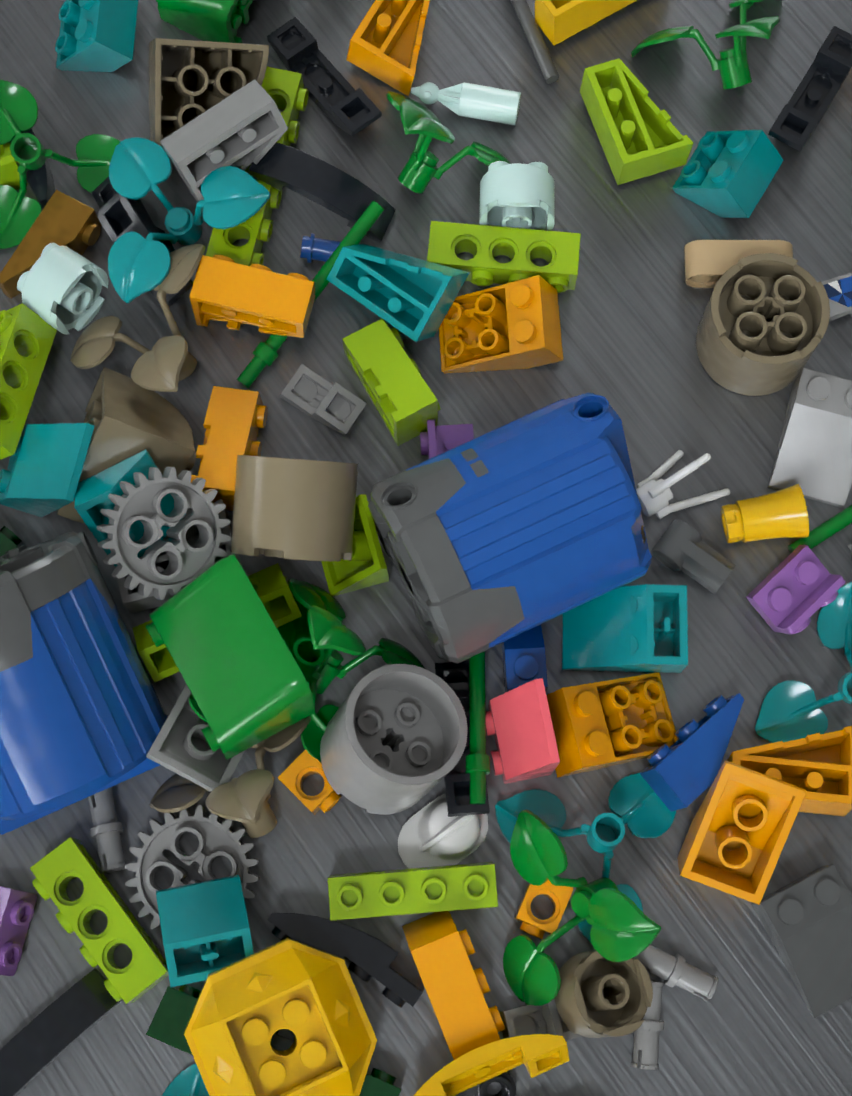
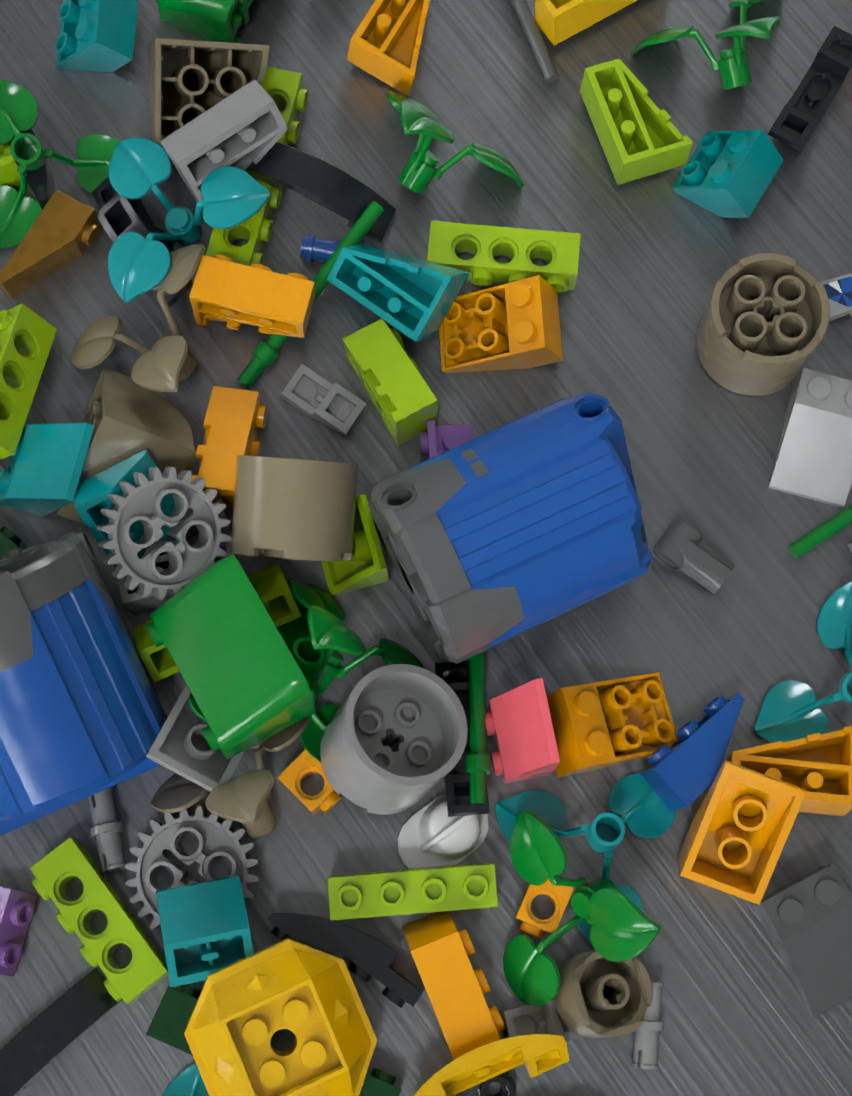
(63, 288): light aqua brick -> none
(326, 85): black slope -> none
(473, 101): light aqua wheel -> none
(517, 196): light aqua brick -> none
(524, 659): blue slope -> none
(628, 631): teal slope -> none
(655, 494): white plant -> none
(678, 972): light grey pin -> none
(712, 258): tan beam -> none
(767, 517): yellow plant -> none
(795, 591): medium lavender bracket -> none

